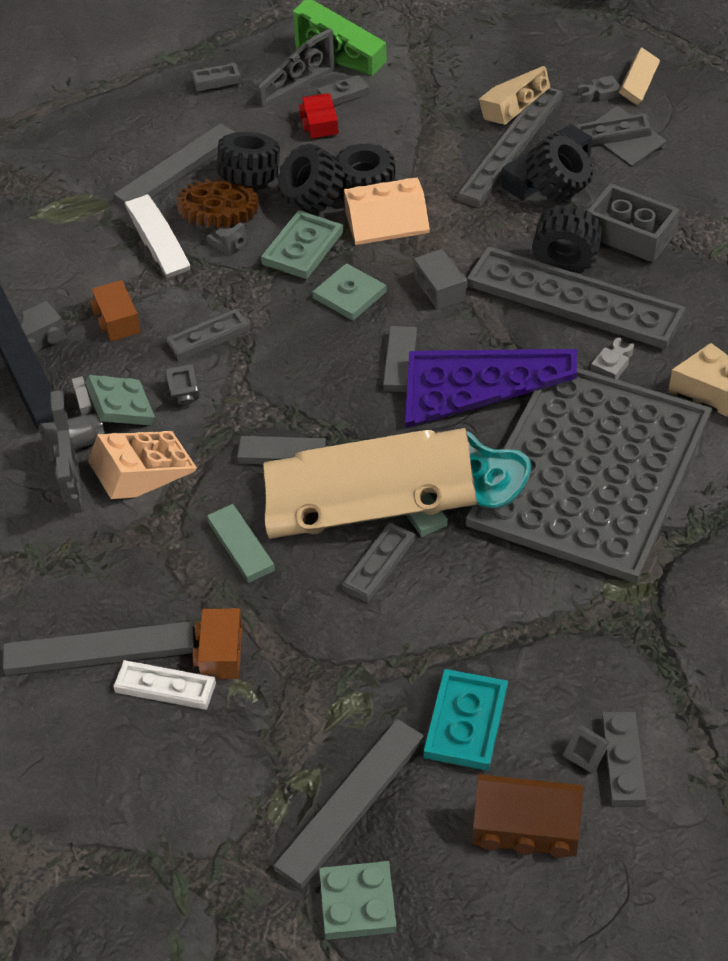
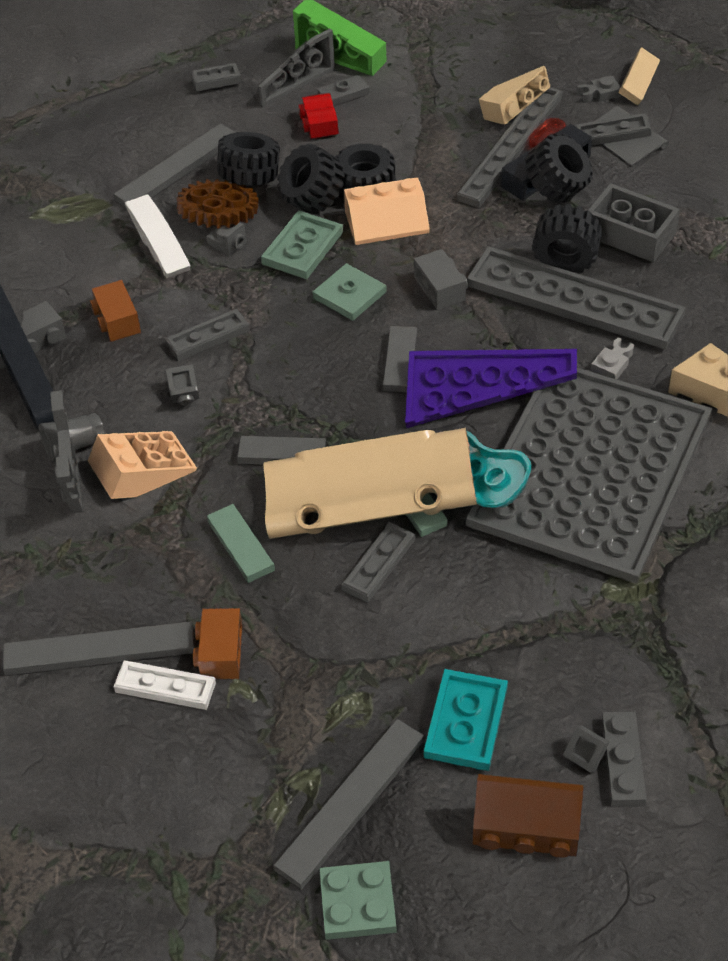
(84, 401): light grey plate -> none
(119, 400): sand green plate -> none
(548, 127): none -> clear red tile

